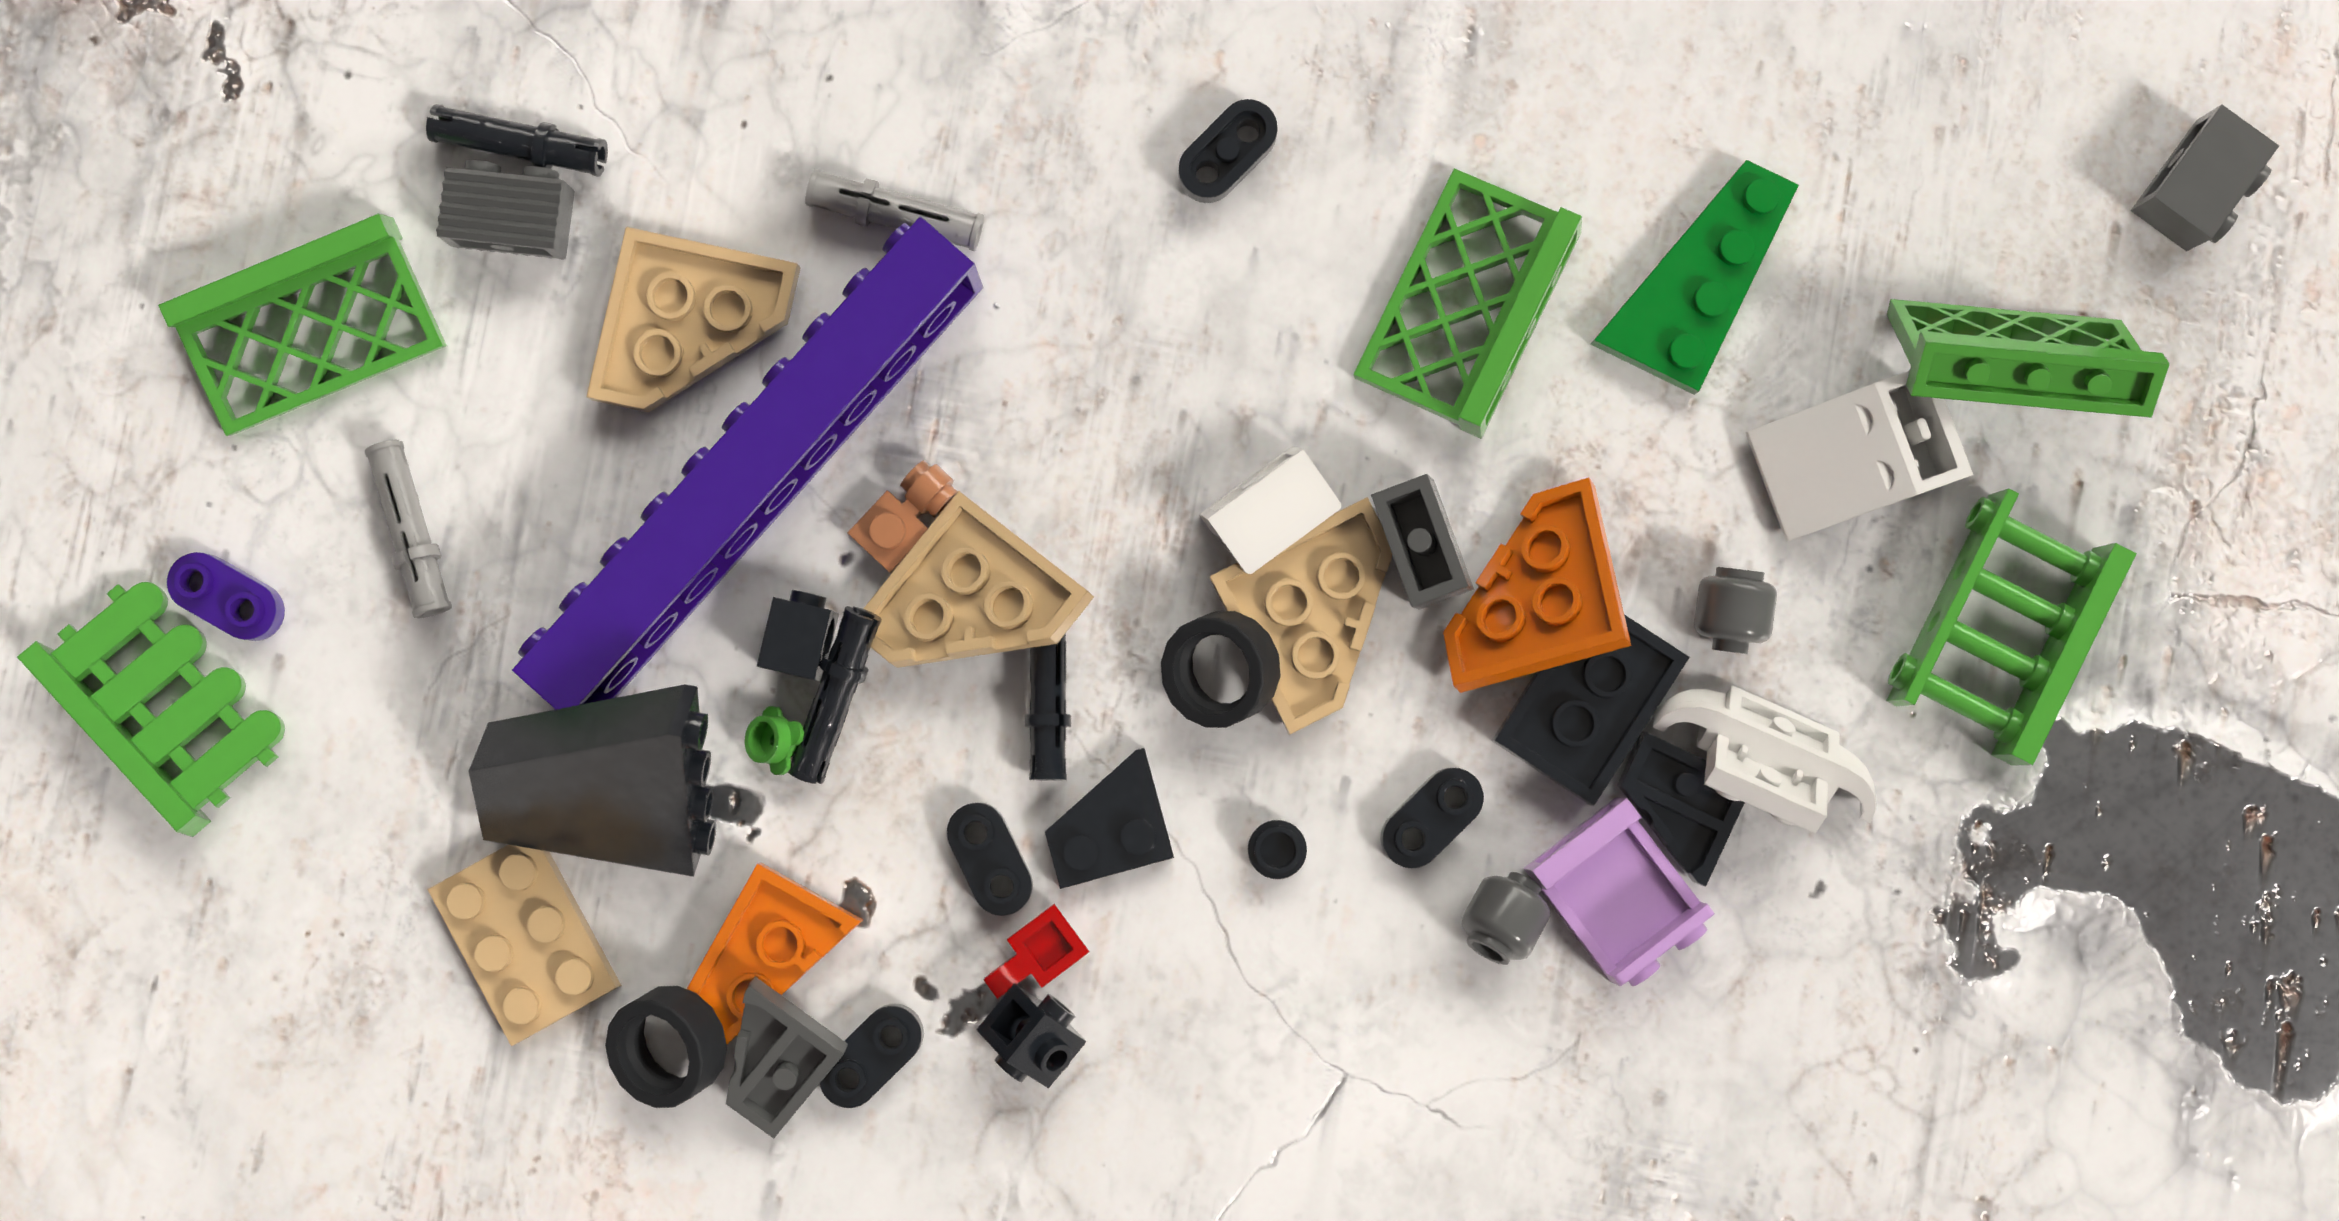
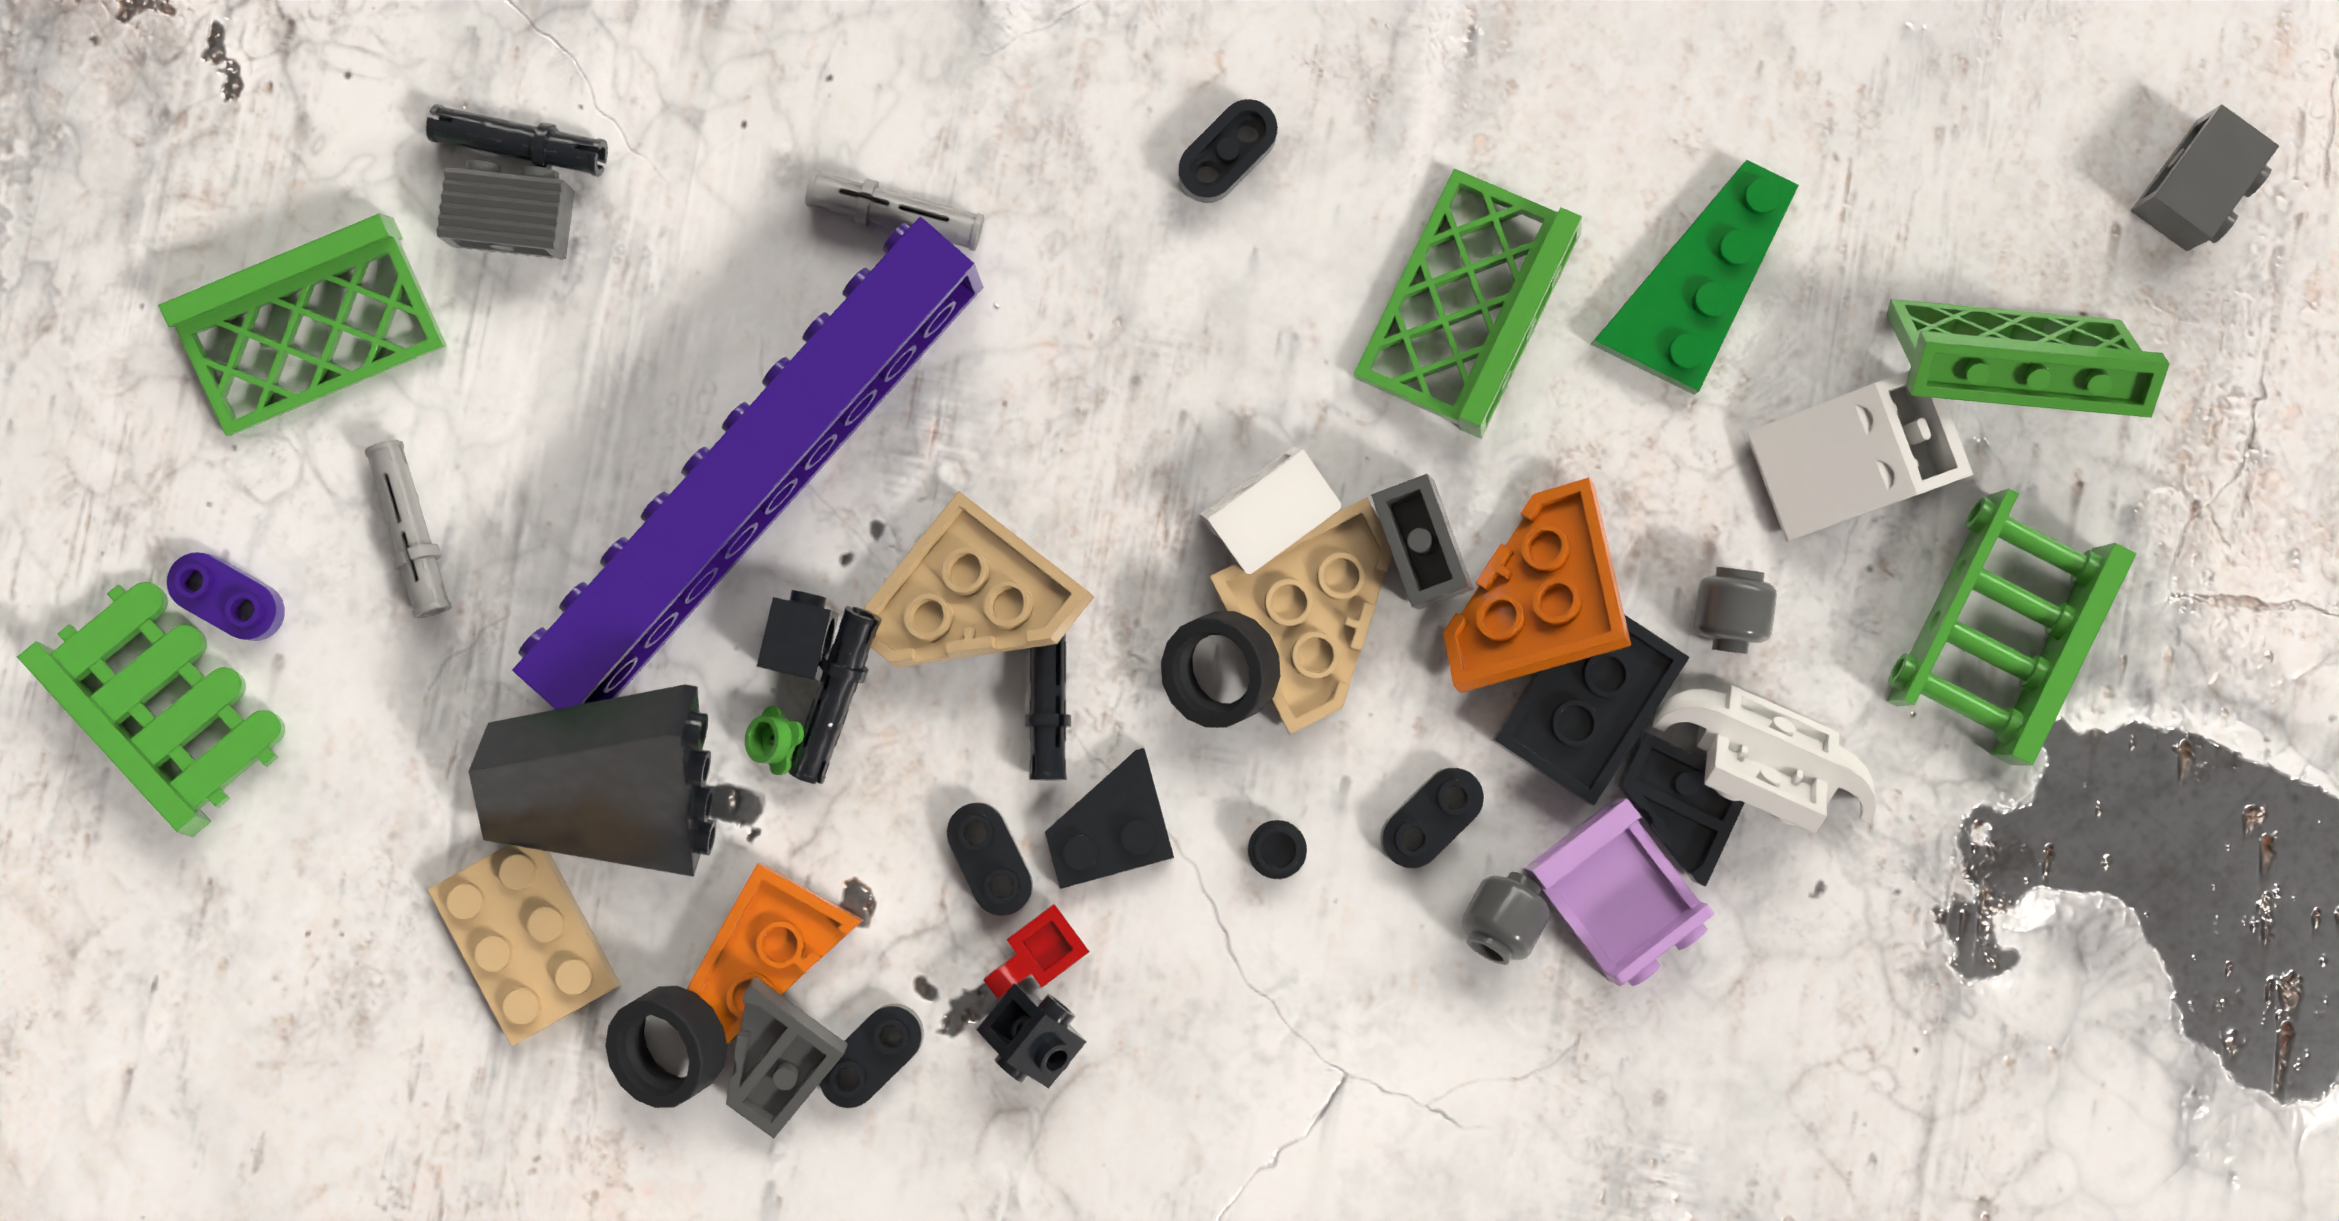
(682, 315): tan plate -> none
(894, 528): nougat plate -> none

